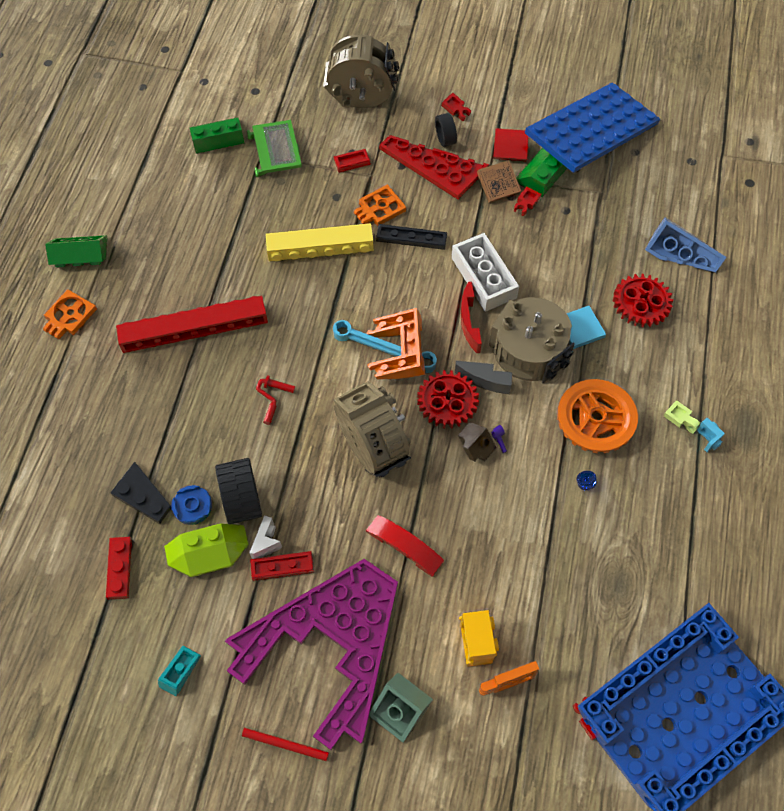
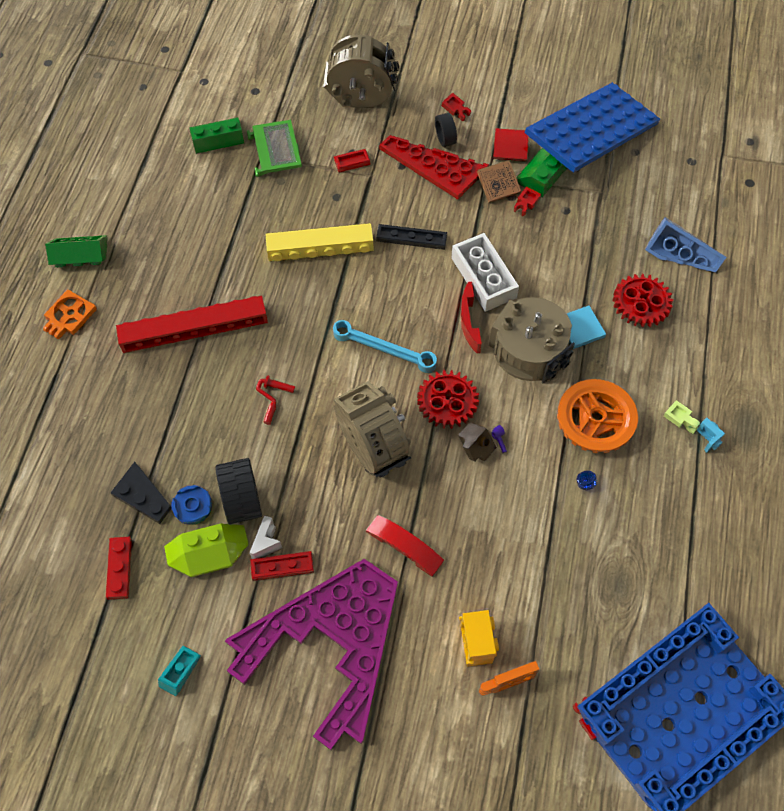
(285, 744): red bar -> none
(367, 214): orange piece -> none
(400, 707): sand green slope -> none
(411, 361): orange wedge -> none
(484, 376): dark grey slope -> none

